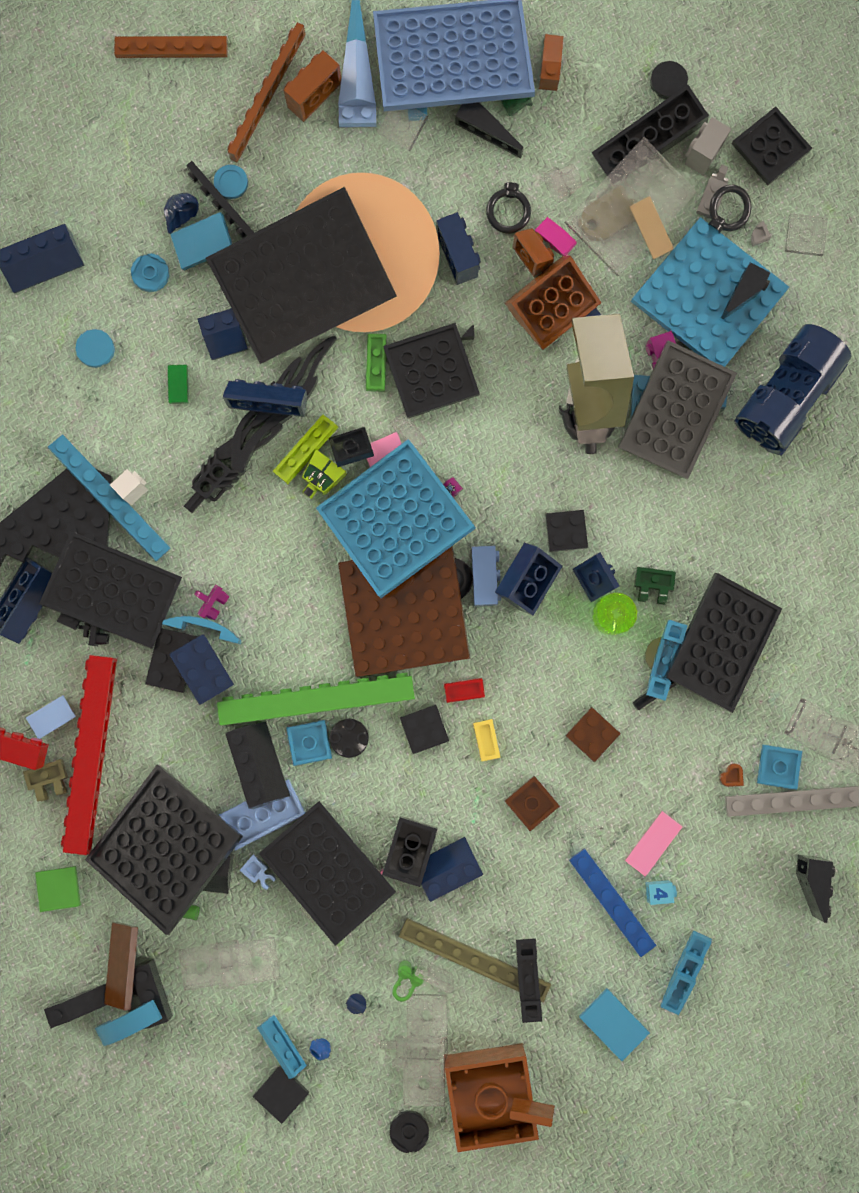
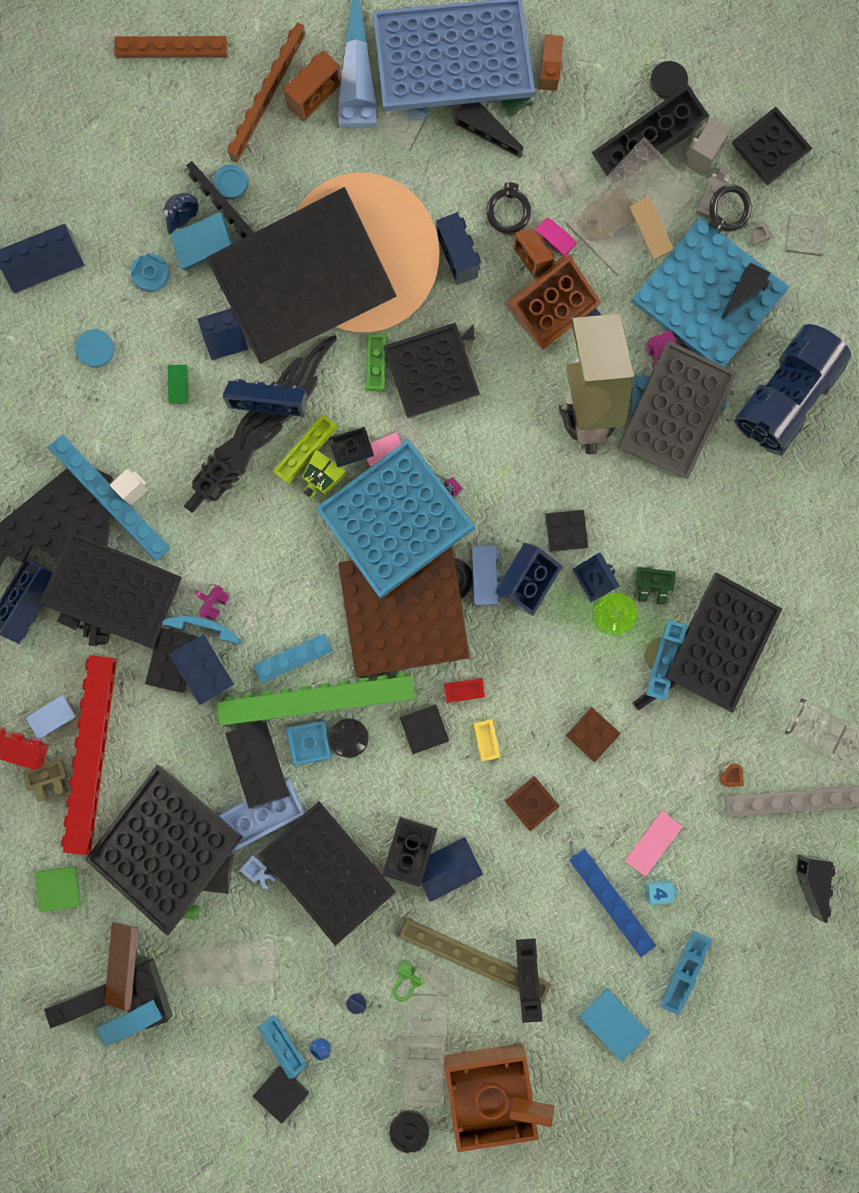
(293, 658): none -> dark azure plate
(779, 767): dark azure tile -> none

